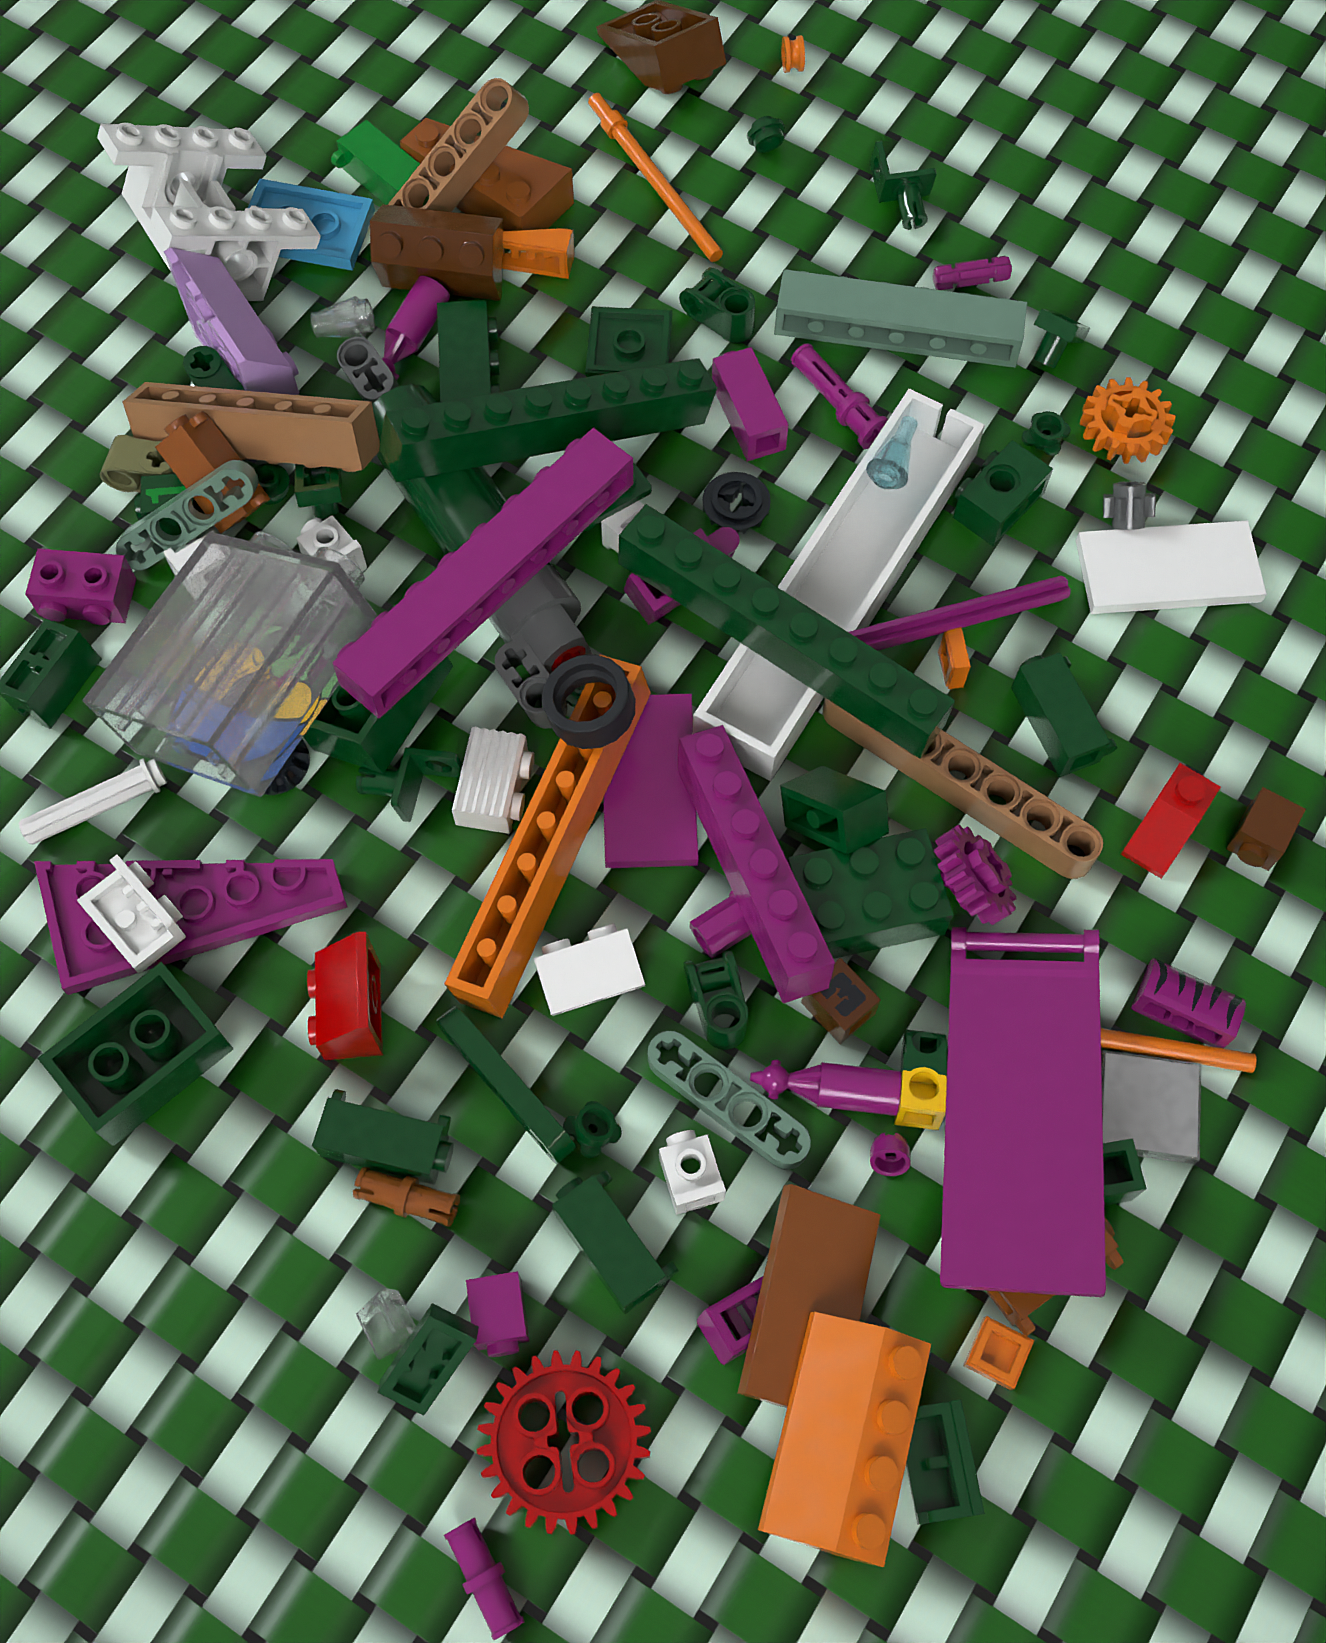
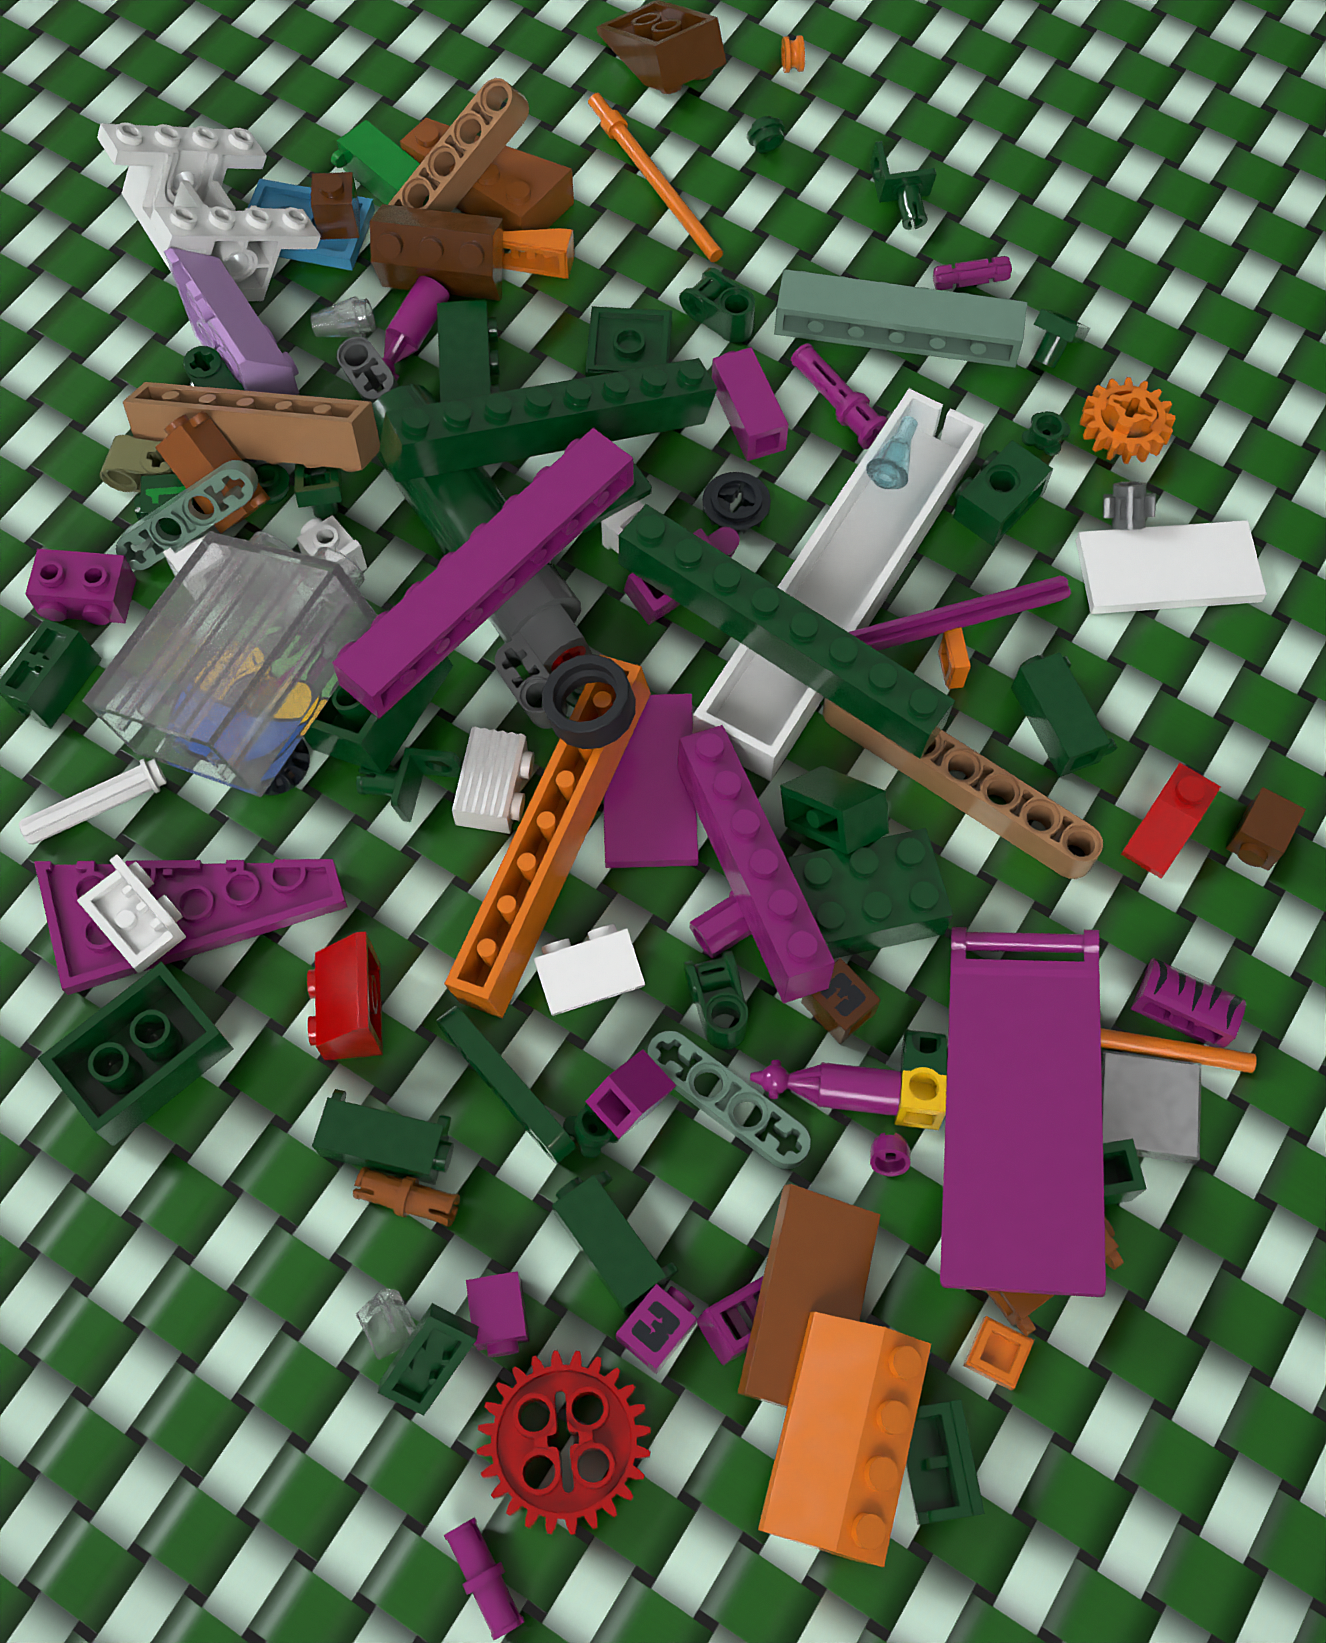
(335, 205): none -> reddish brown brick
(630, 1093): none -> magenta brick
(657, 1326): none -> magenta brick
(695, 1189): white brick -> none
(975, 875): magenta gear -> none

